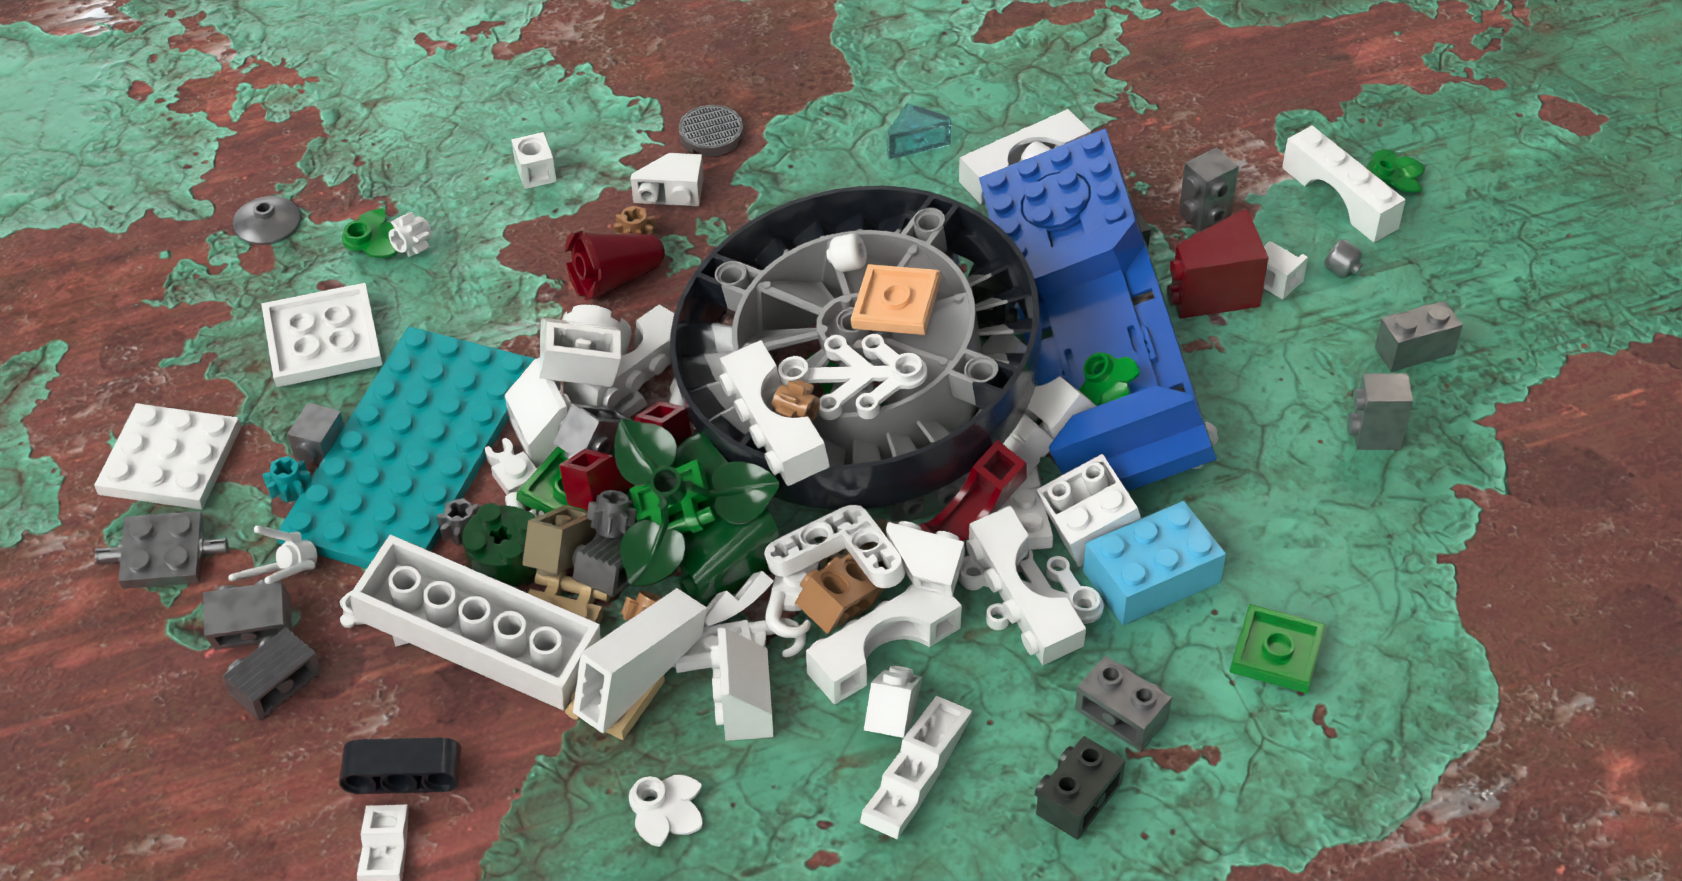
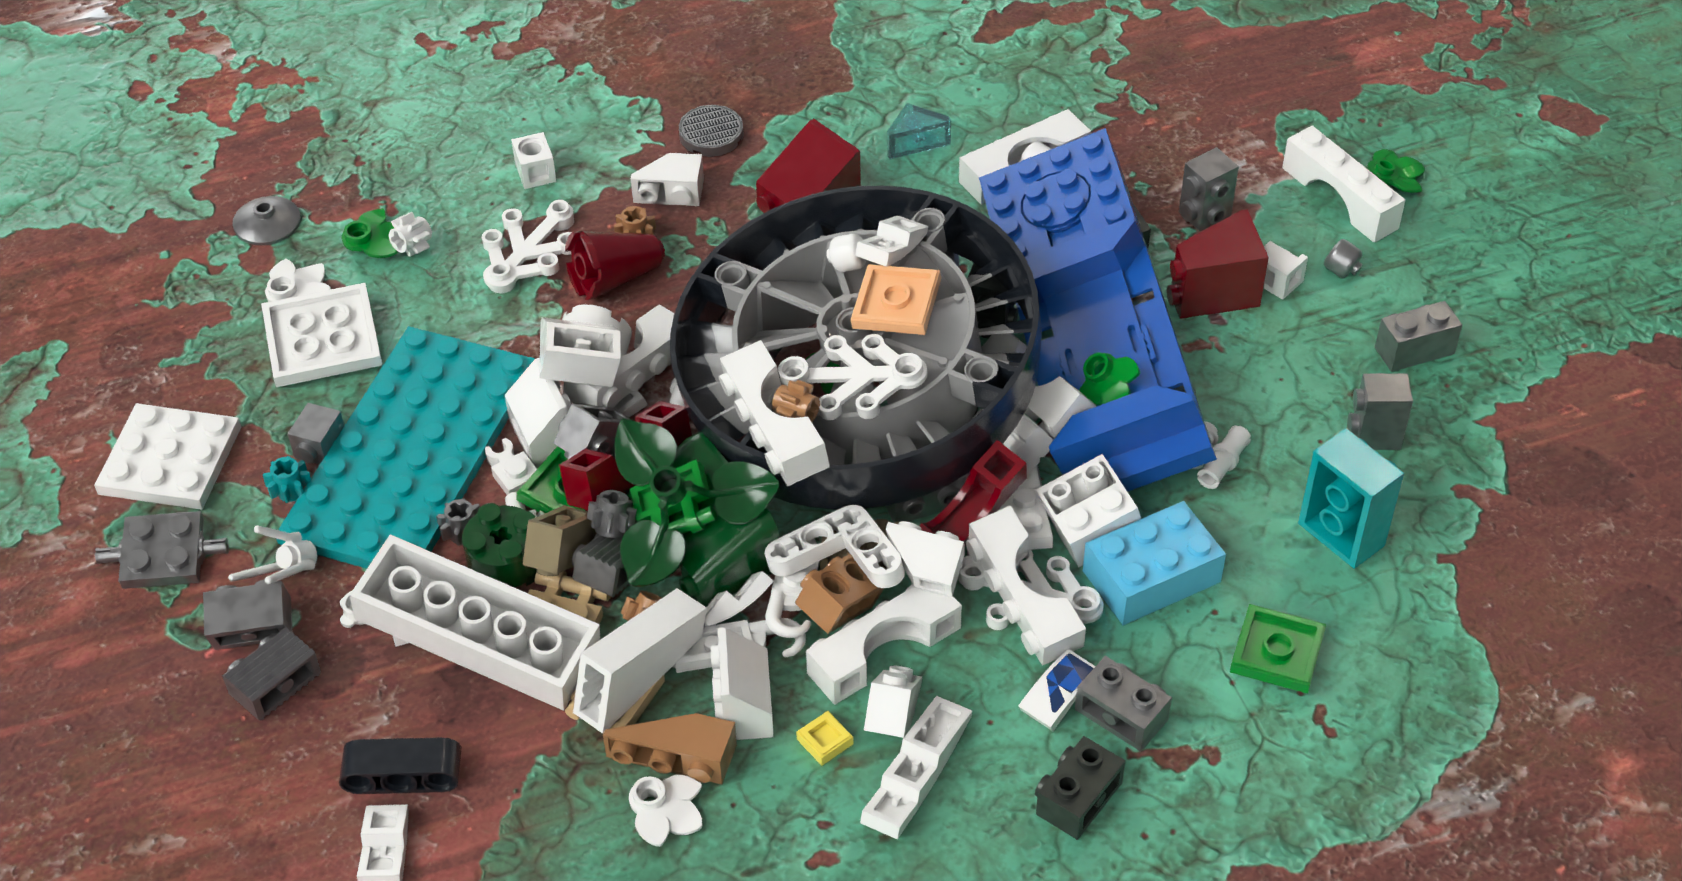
(292, 282): none -> white plate
(502, 274): none -> white plant
(680, 745): none -> medium nougat slope
(809, 165): none -> dark red slope
(824, 738): none -> light yellow tile
(893, 240): none -> white slope
(1056, 690): none -> slope
(1227, 457): none -> white pin
(1350, 497): none -> teal brick

